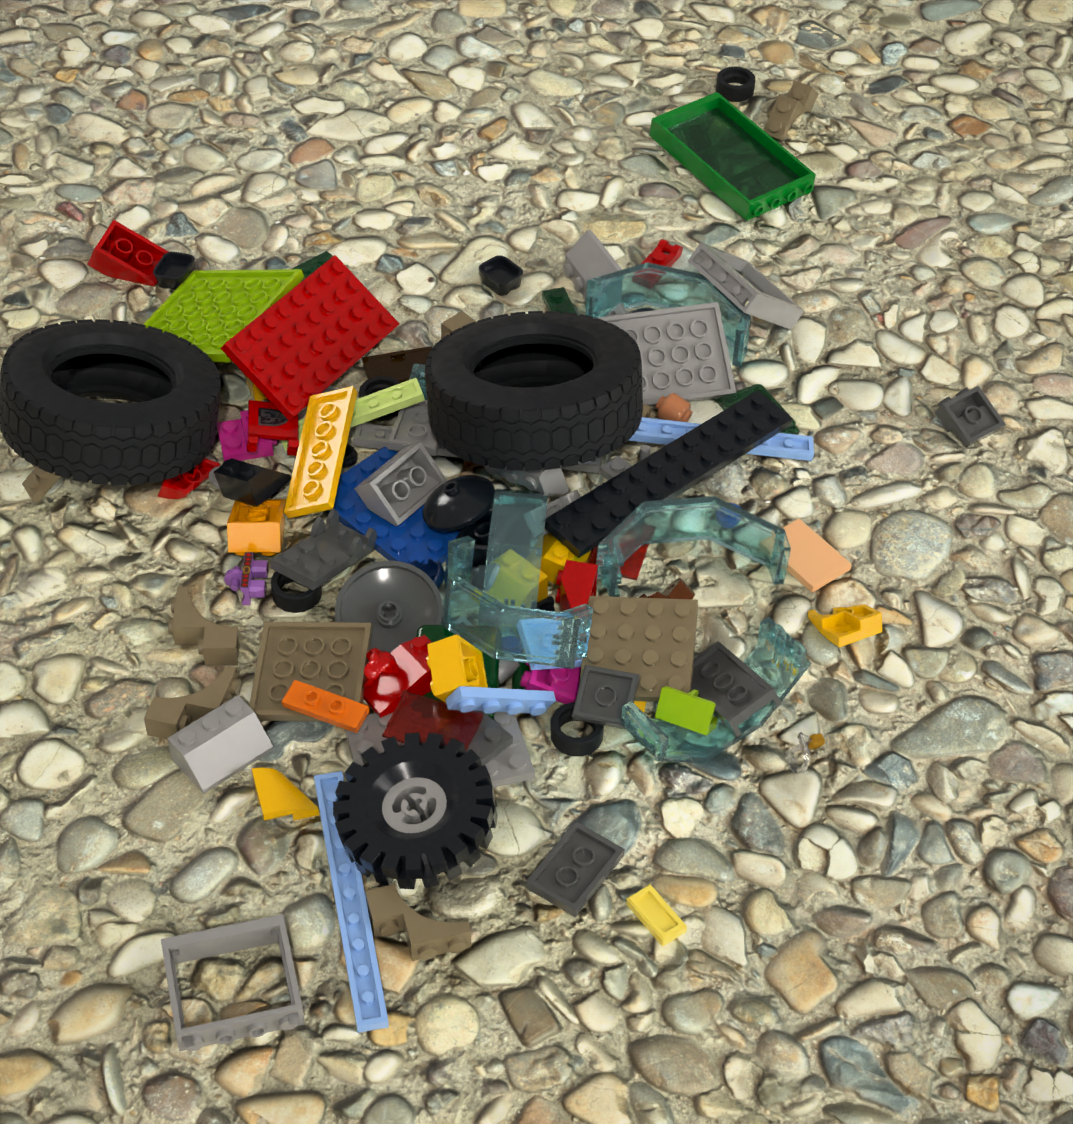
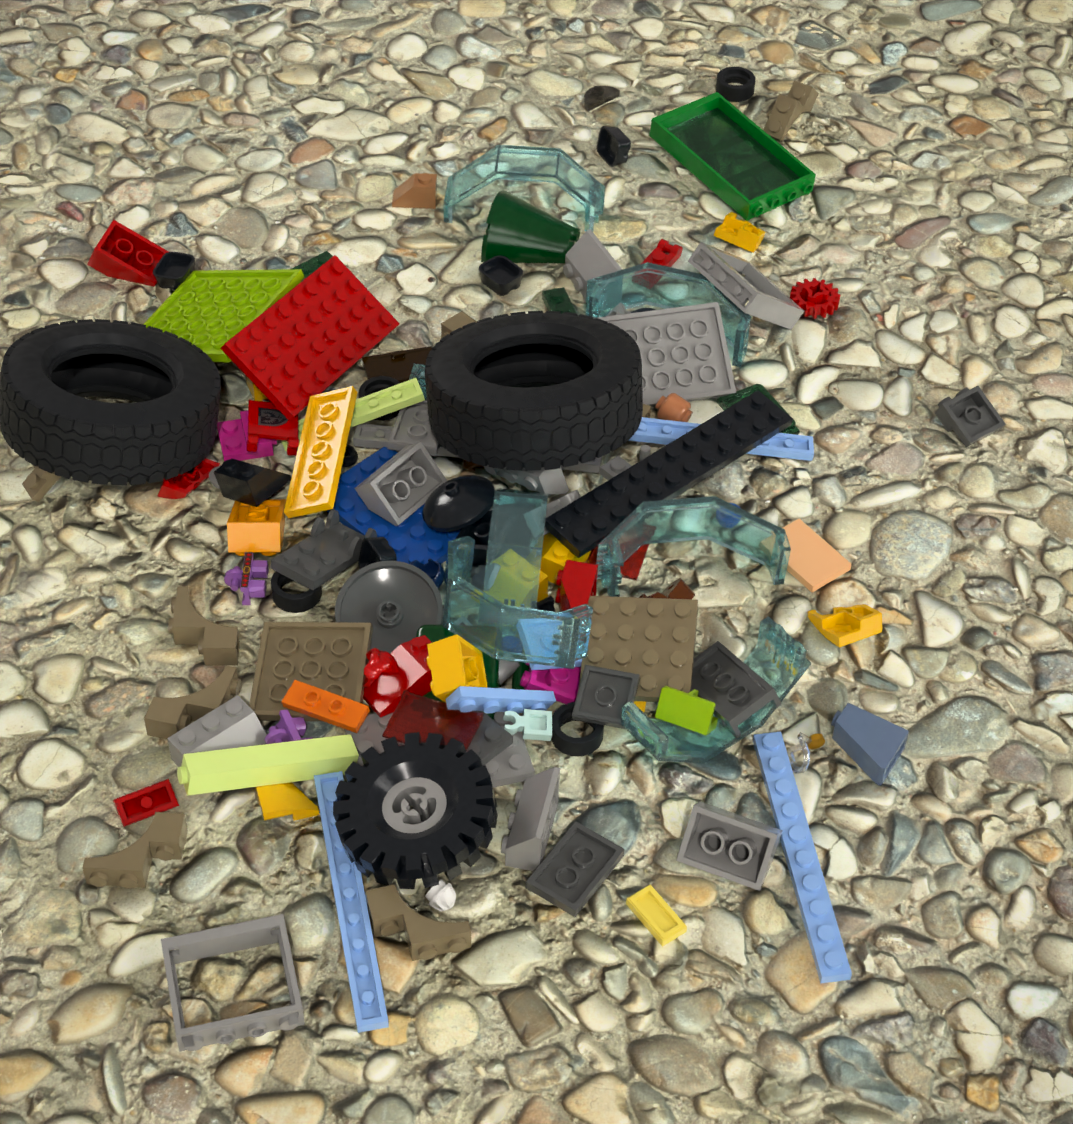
(131, 866): none -> dark tan arch
(145, 802): none -> red slope
(265, 764): none -> yellowish green brick
(286, 729): none -> medium lavender hips
(375, 550): none -> black piece
(417, 192): none -> medium nougat slope
(441, 896): none -> white plate
(525, 232): none -> dark green cone
(527, 164): none -> clear light blue panel
(532, 724): none -> light aqua plate
(532, 820): none -> light grey slope
(599, 95): none -> clear smoke plate
(613, 145): none -> black piece
(729, 845): none -> light grey slope
(740, 233): none -> yellow slope
(802, 859): none -> light blue plate
(815, 297): none -> red gear
(869, 740): none -> sand blue slope

